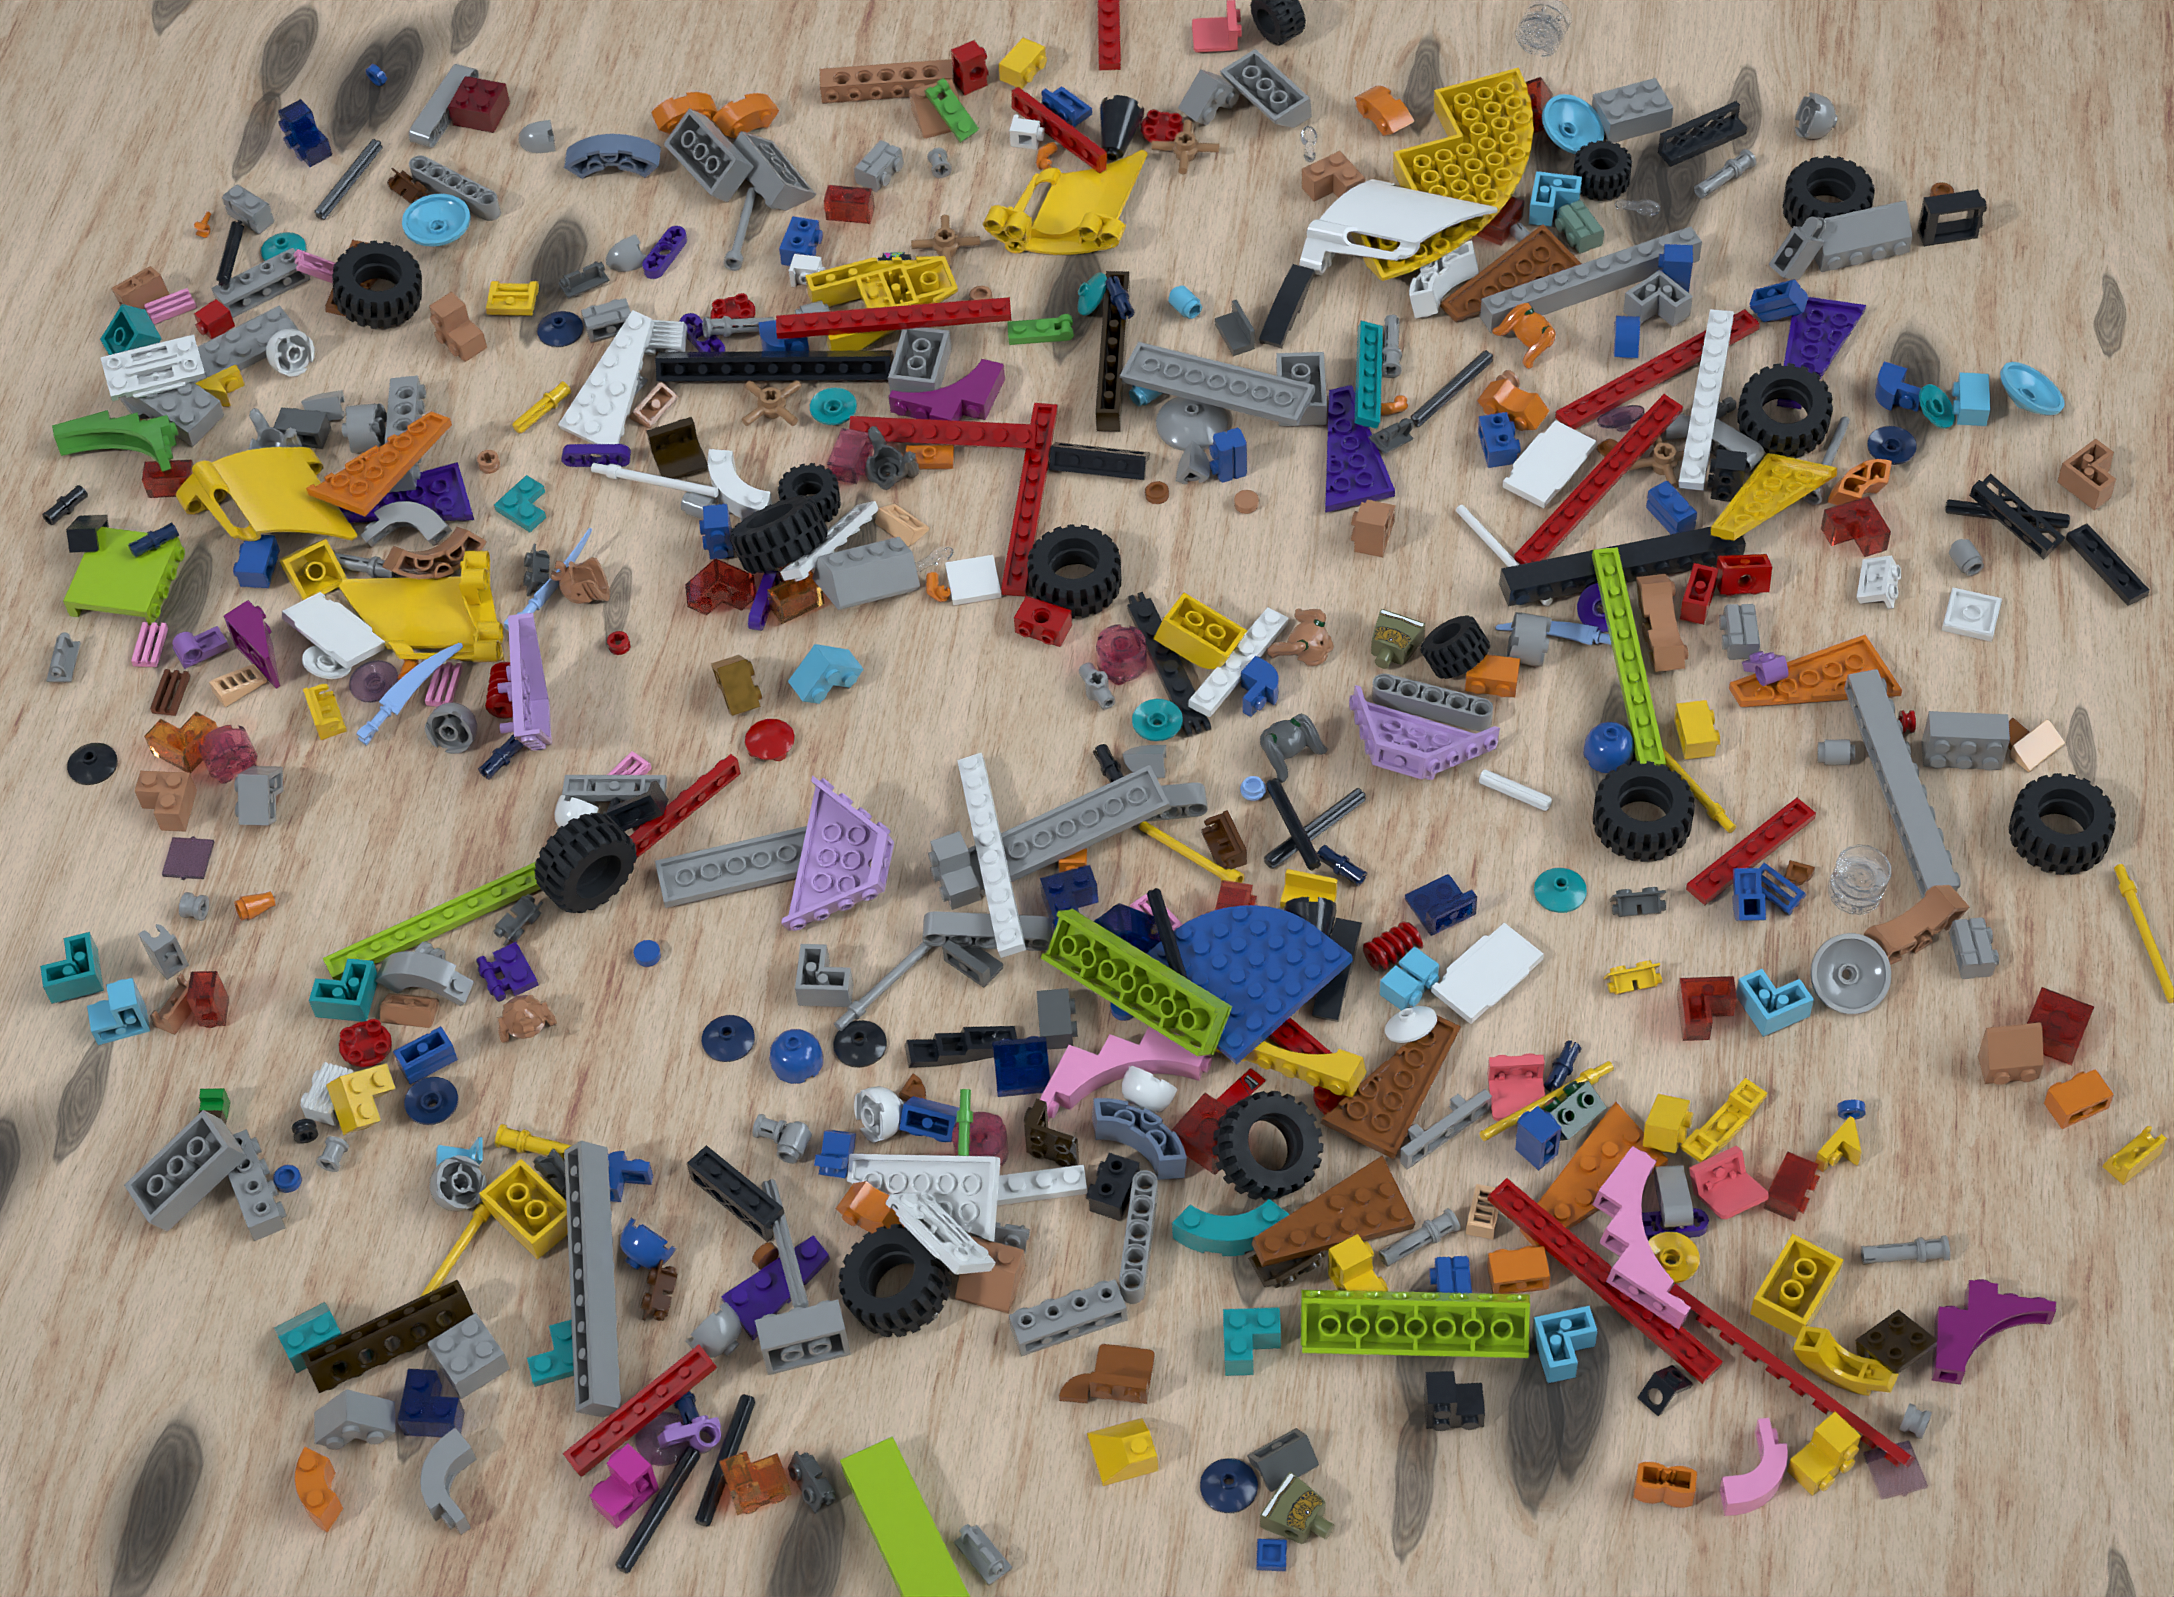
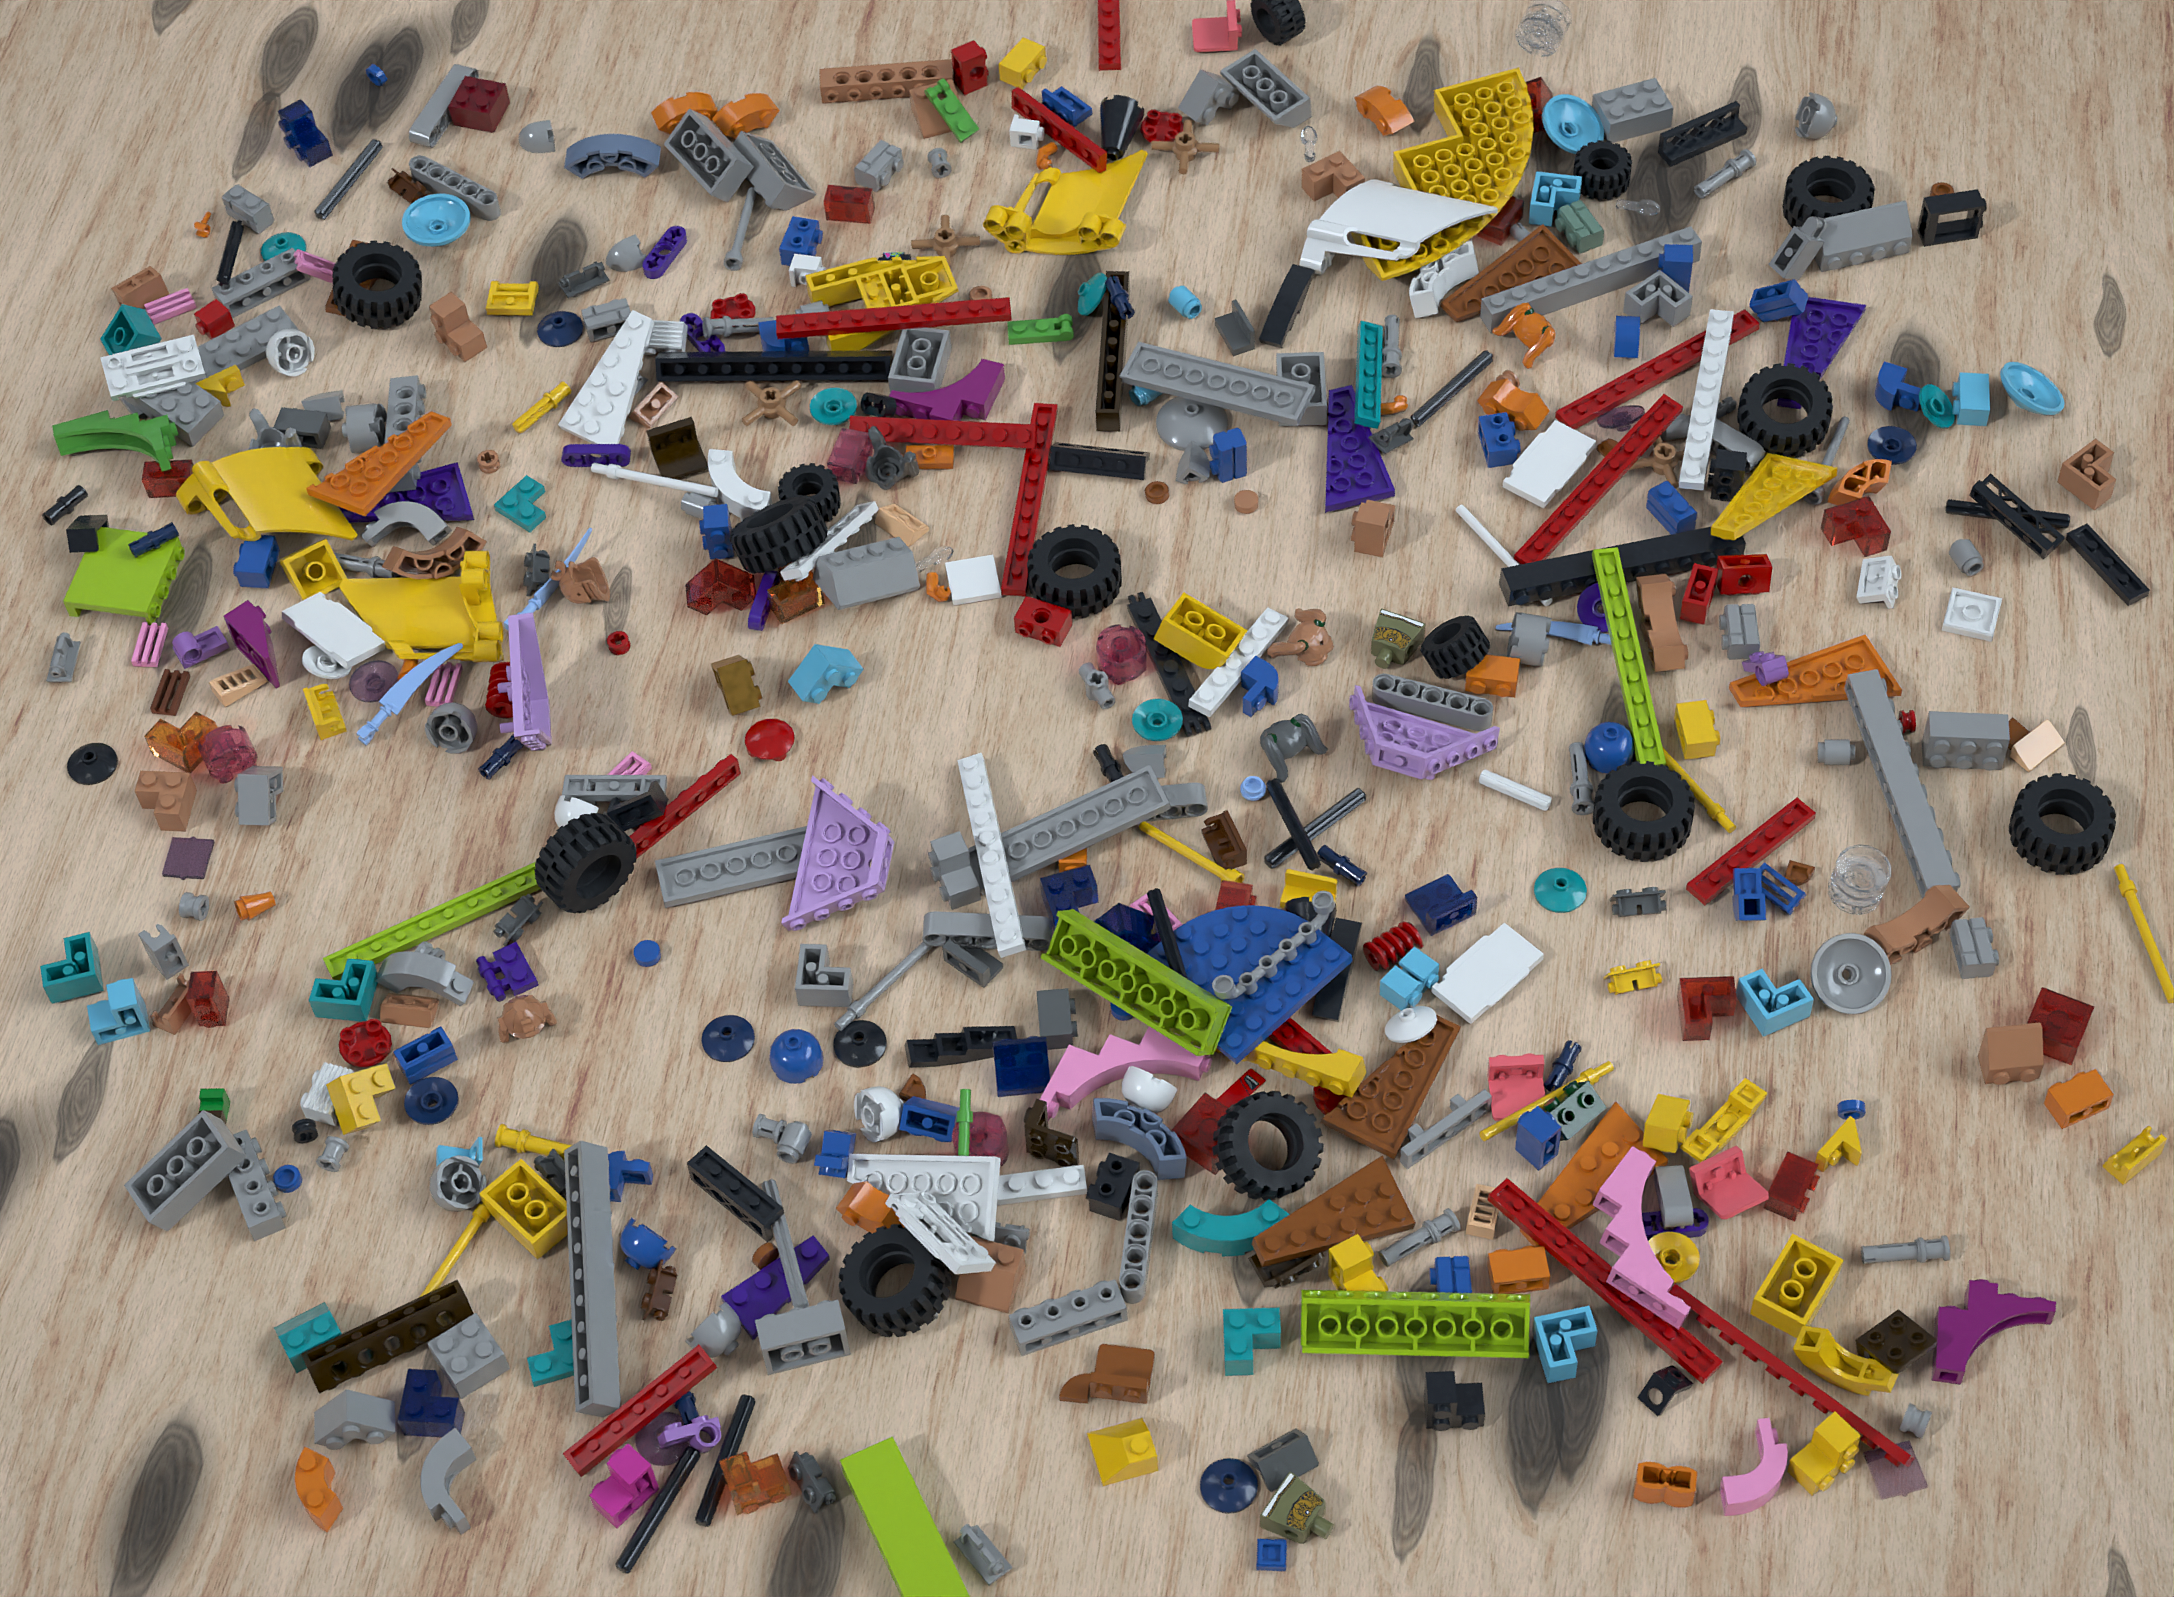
(877, 408): none -> black beam
(1224, 985): none -> light grey bar
(1580, 788): none -> light grey pin

